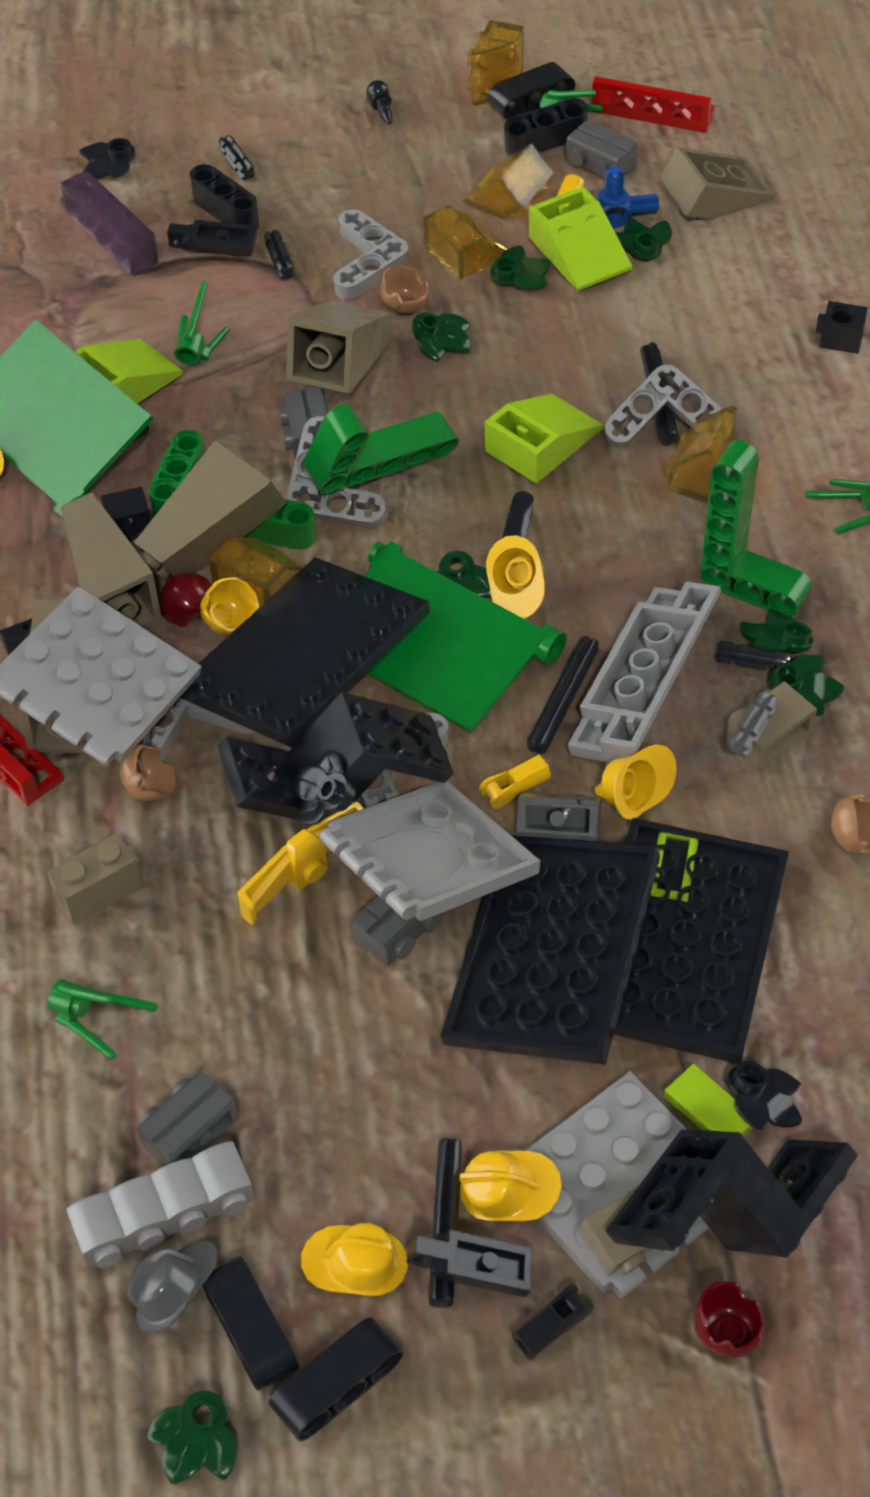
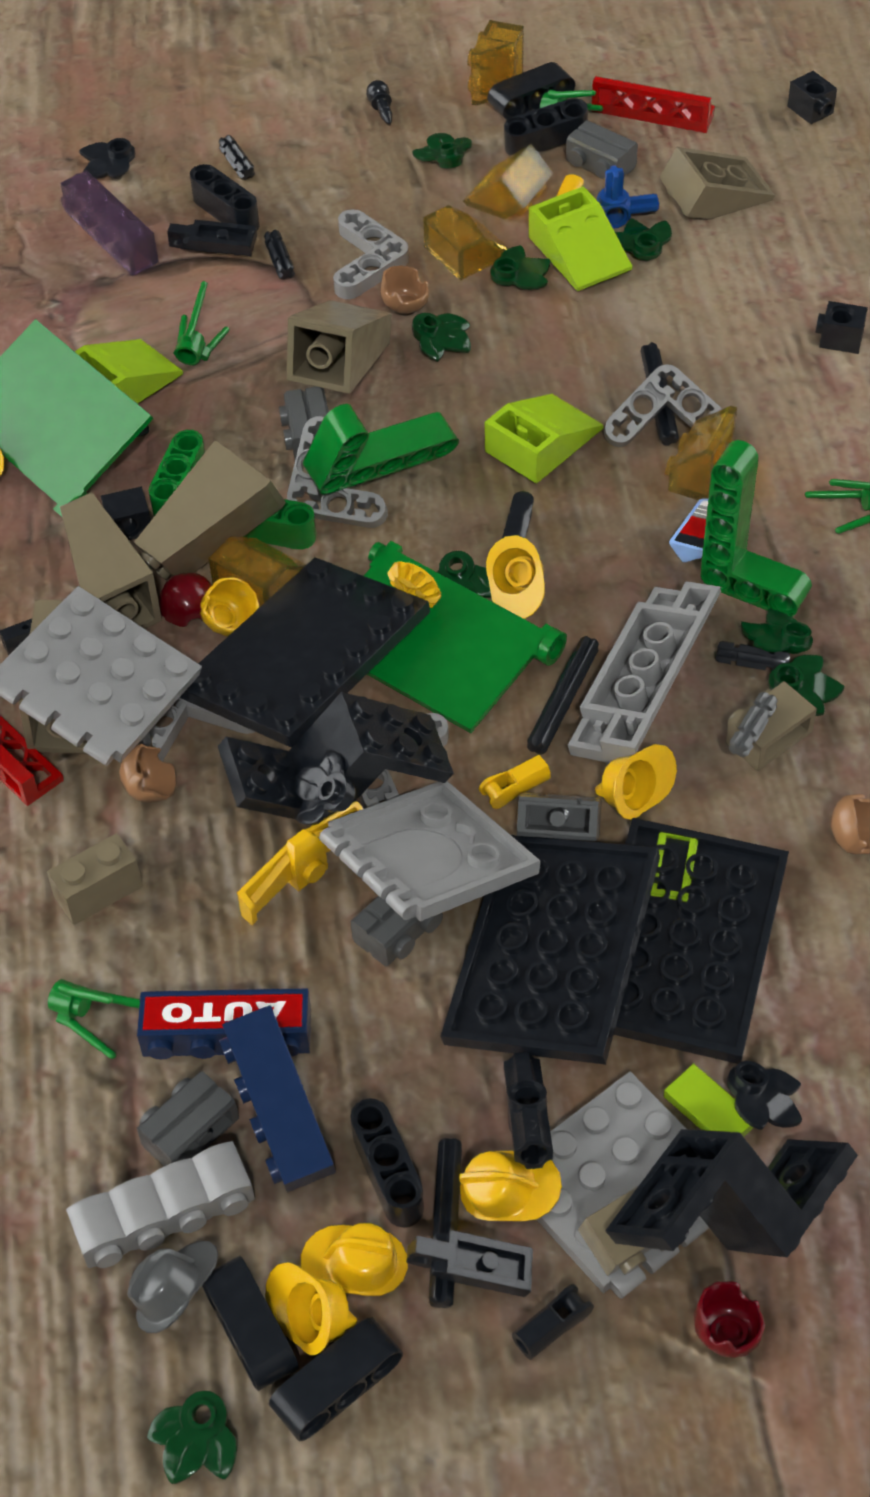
(193, 1020): none -> brick
(278, 1098): none -> dark blue brick
(307, 1307): none -> yellow piece
(391, 1180): none -> black beam
(414, 581): none -> yellow gear
(444, 150): none -> dark green plate
(528, 1110): none -> black piece
(689, 537): none -> slope
(812, 97): none -> black brick

